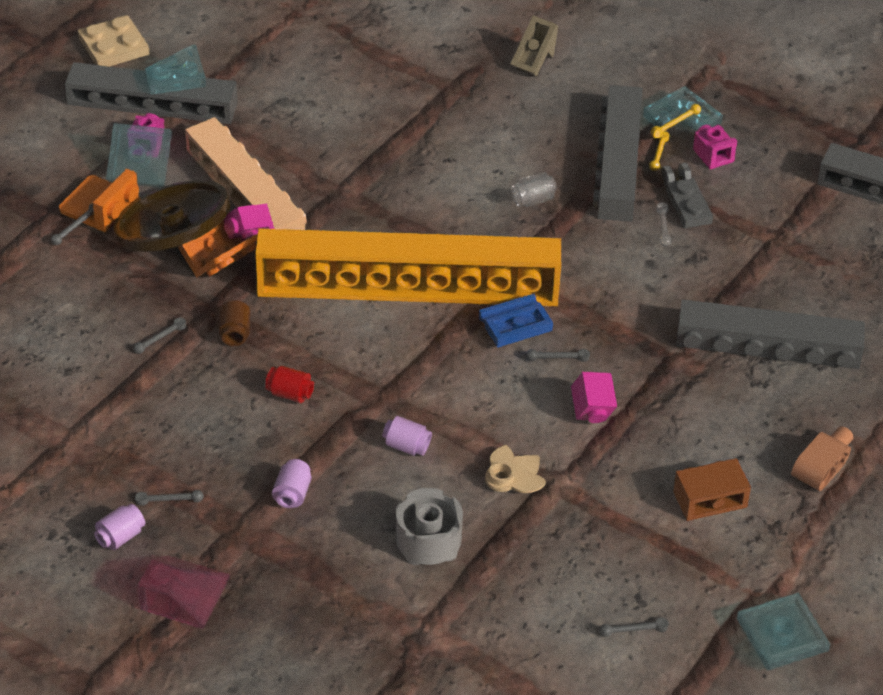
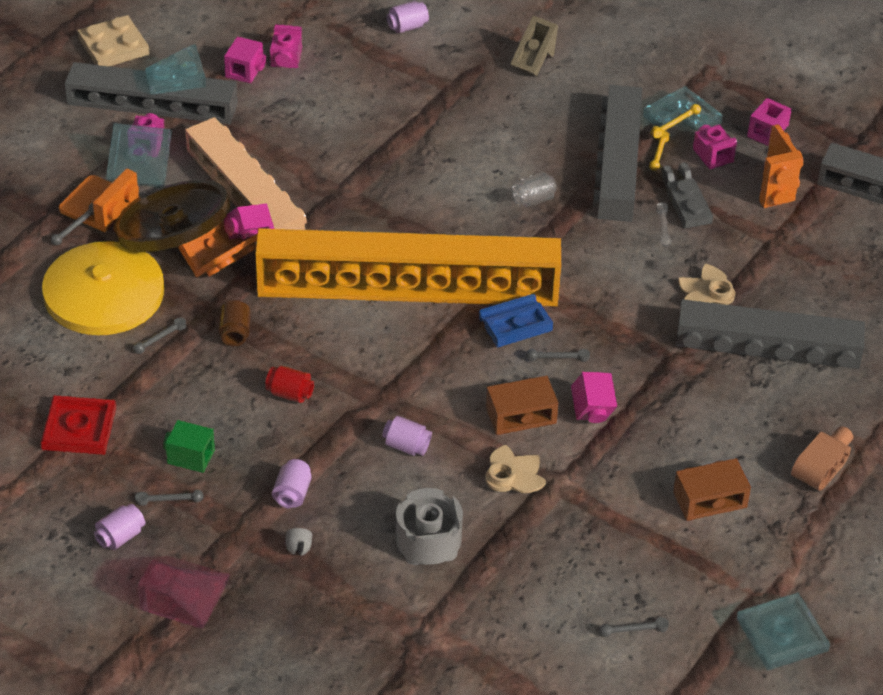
(78, 425): none -> red tile
(102, 288): none -> yellow dish
(189, 446): none -> green brick
(244, 60): none -> dark pink brick
(286, 46): none -> dark pink brick
(298, 540): none -> light grey hinge
(407, 16): none -> lavender brick
(521, 405): none -> dark orange brick
(710, 288): none -> tan plate
(765, 116): none -> dark pink brick
(780, 170): none -> orange bracket

